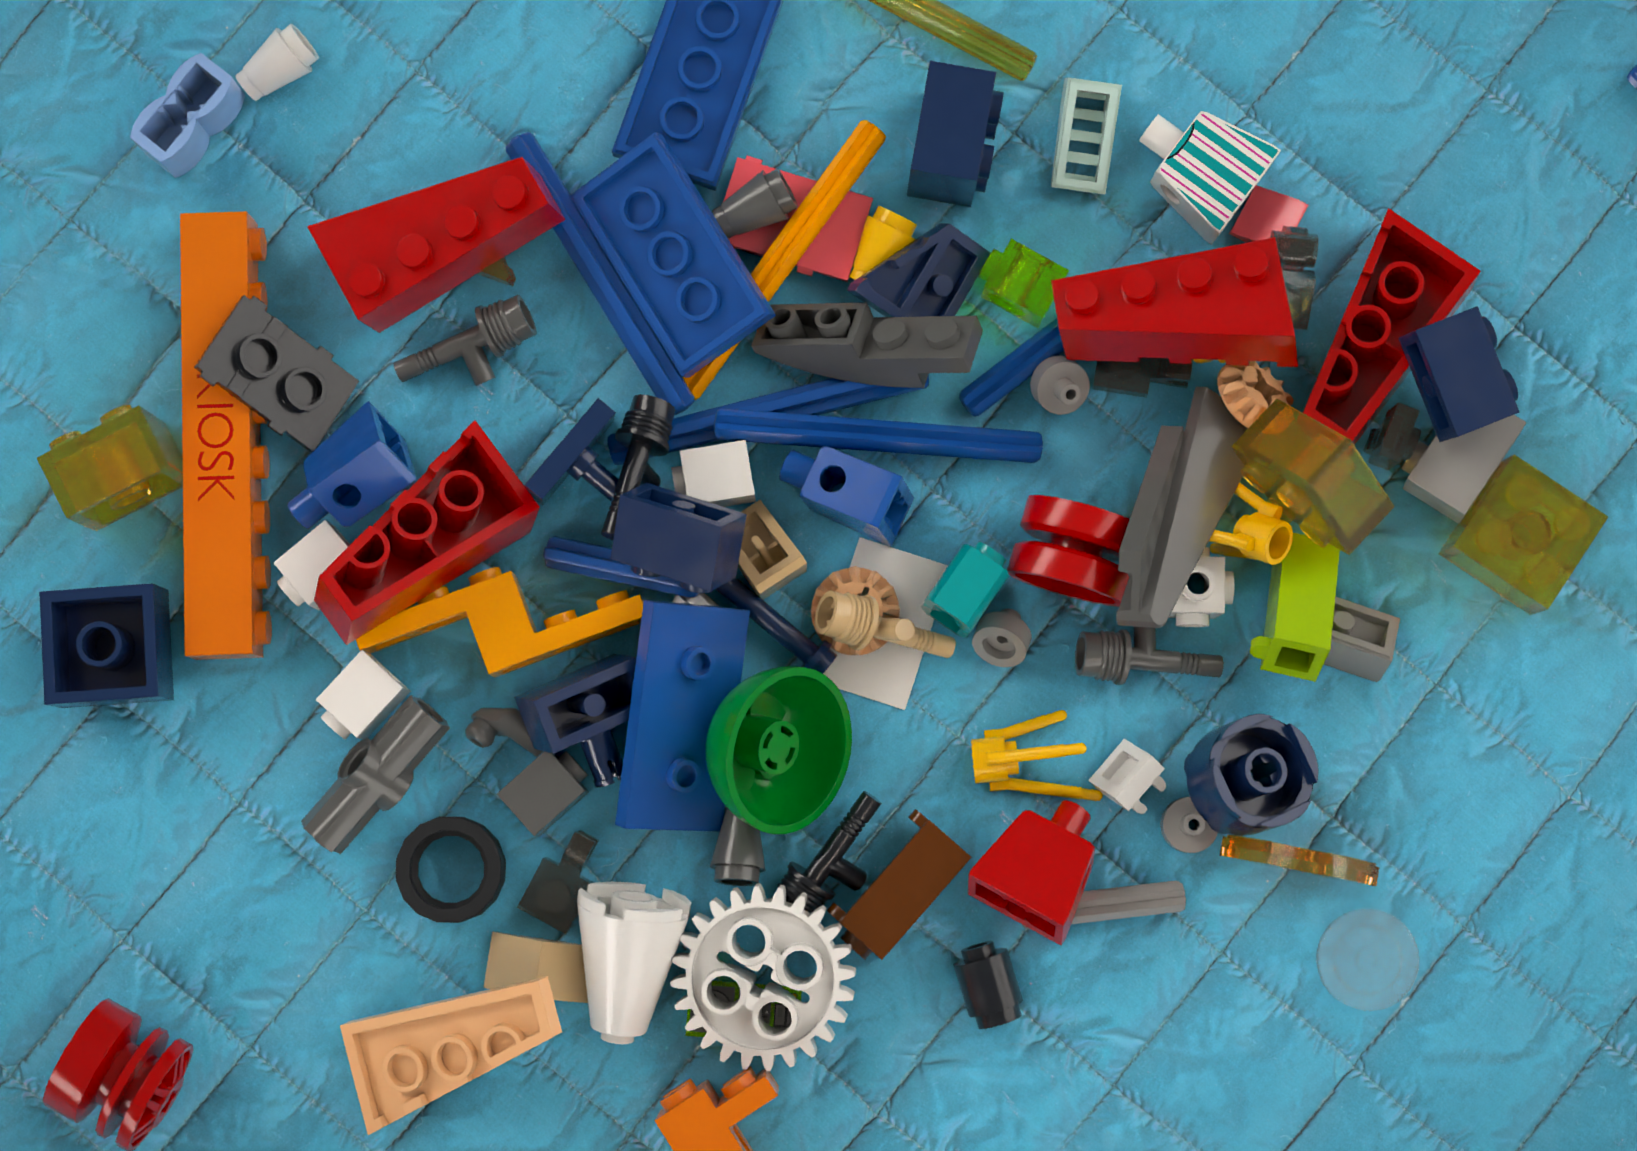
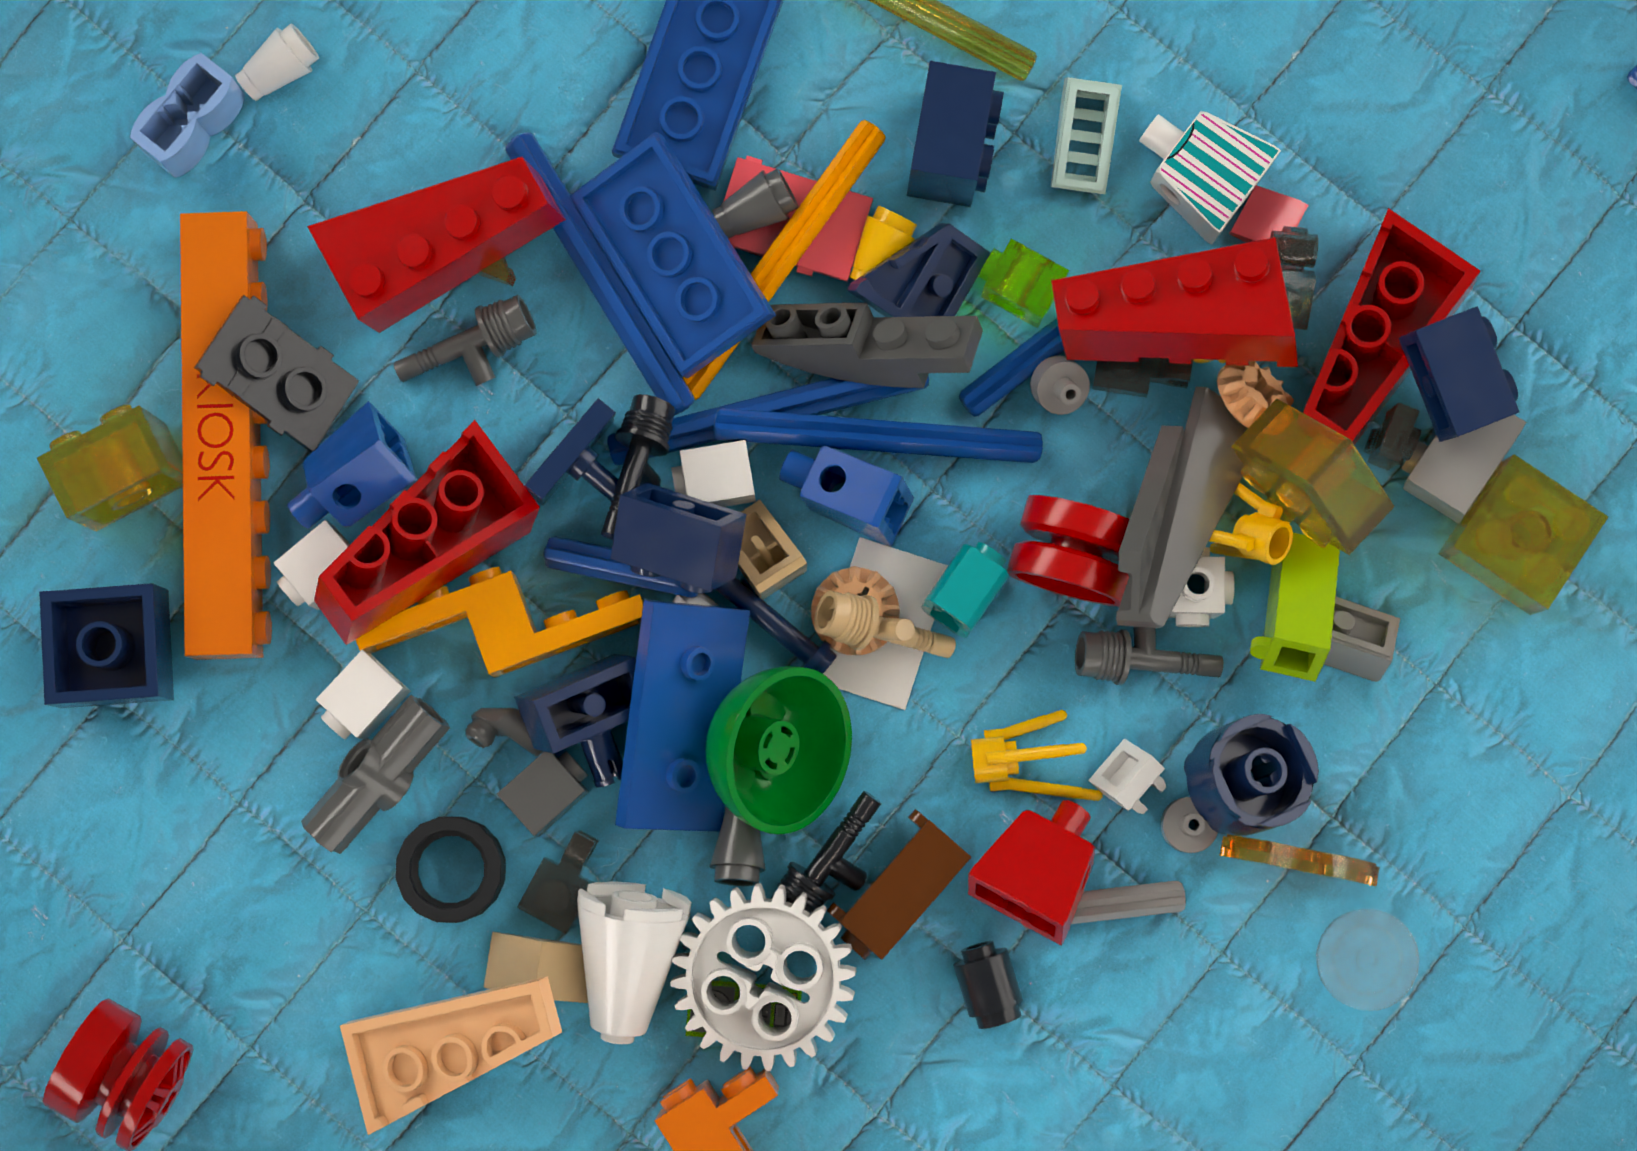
(1002, 638): light grey tile -> none

